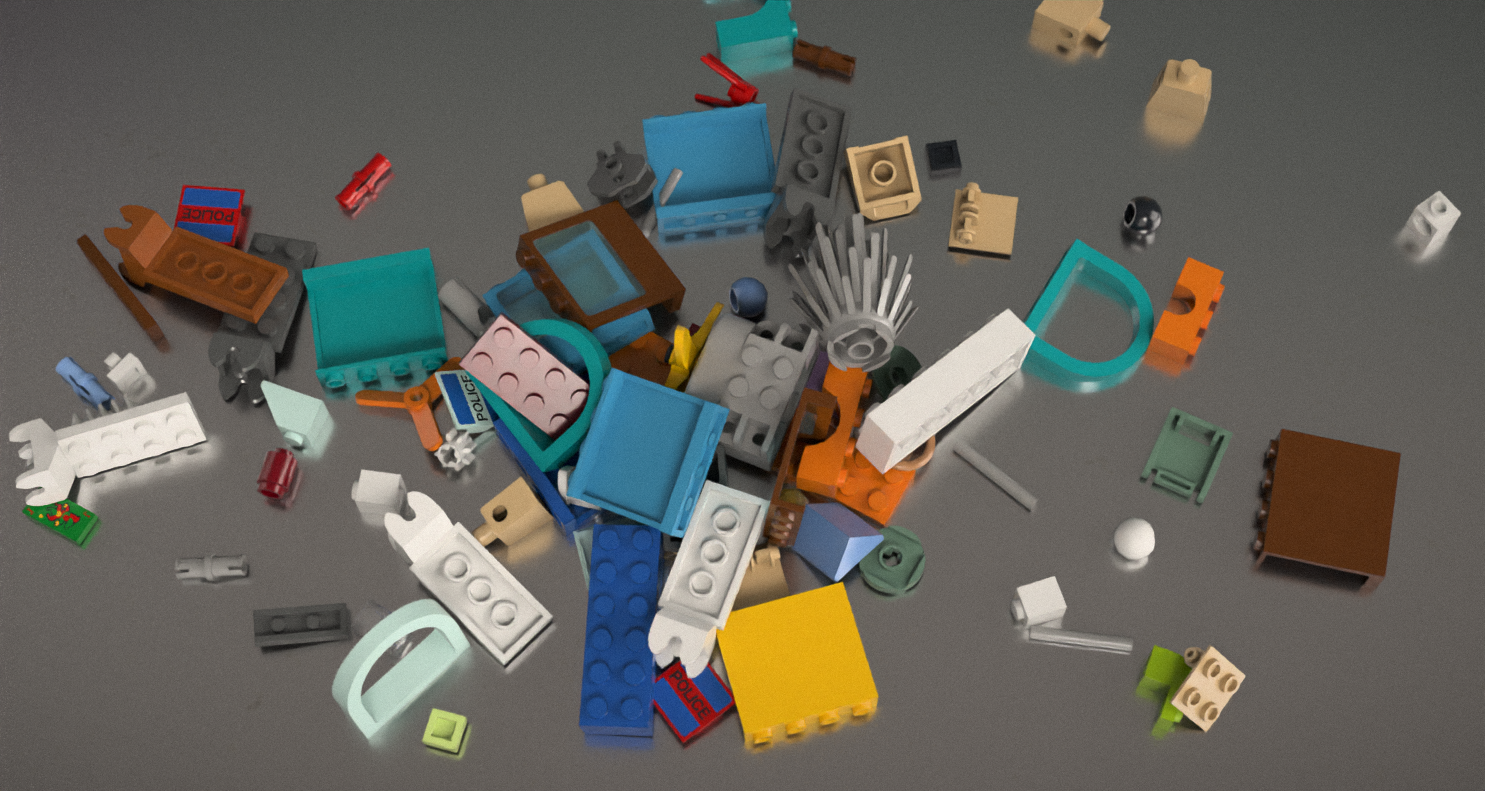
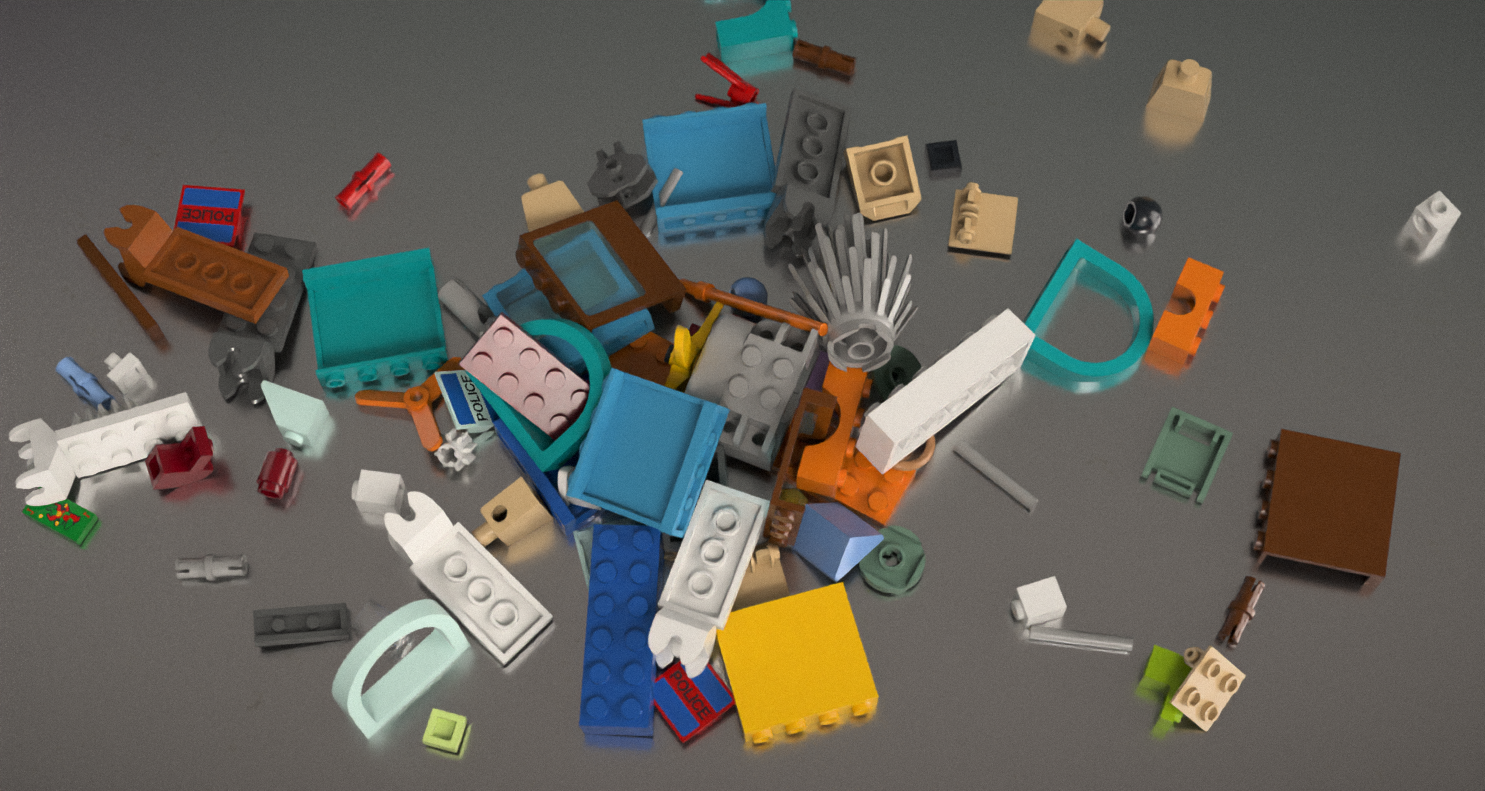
(181, 462): none -> dark red brick
(707, 292): none -> orange bar
(1134, 538): white piece -> none
(1241, 610): none -> reddish brown pin

